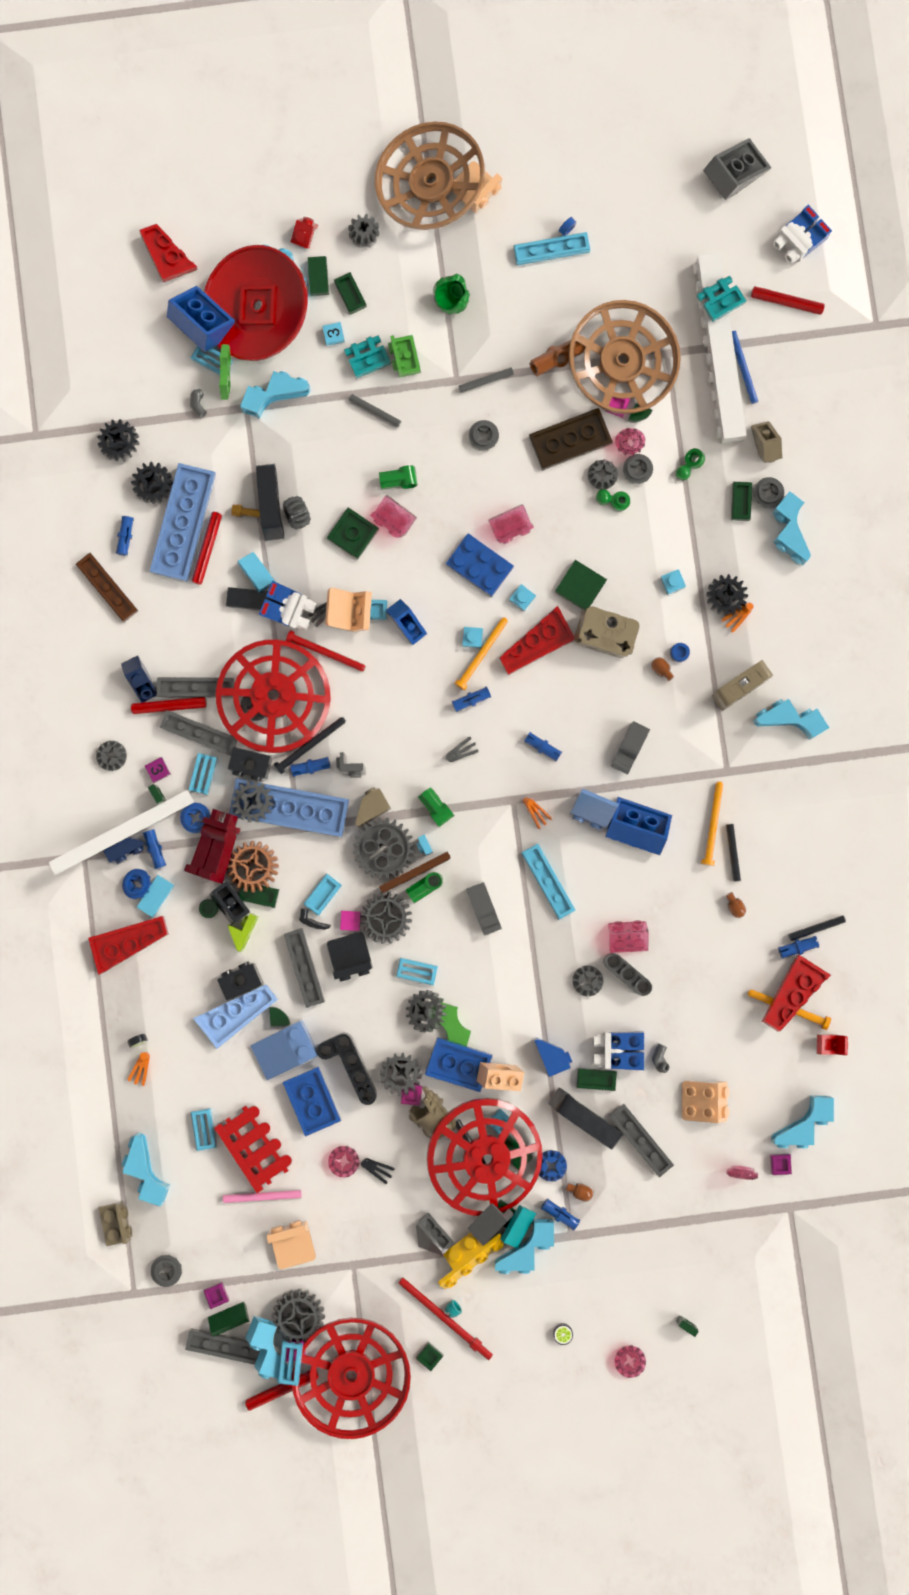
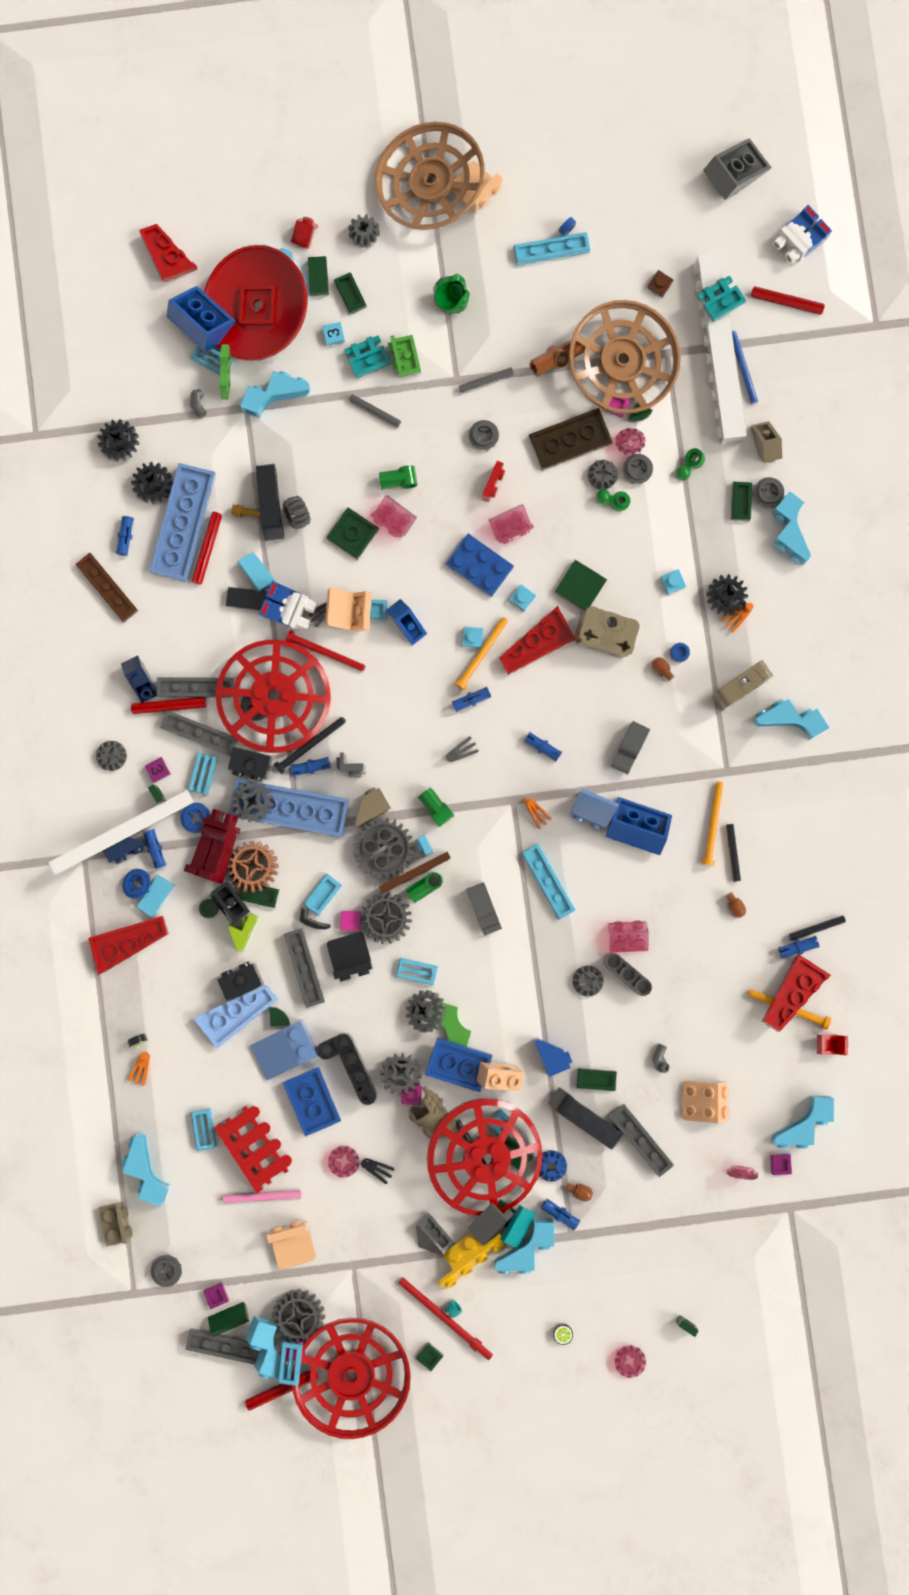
(491, 489): none -> red plate
(614, 1050): blue hips -> none
(660, 283): none -> reddish brown plate

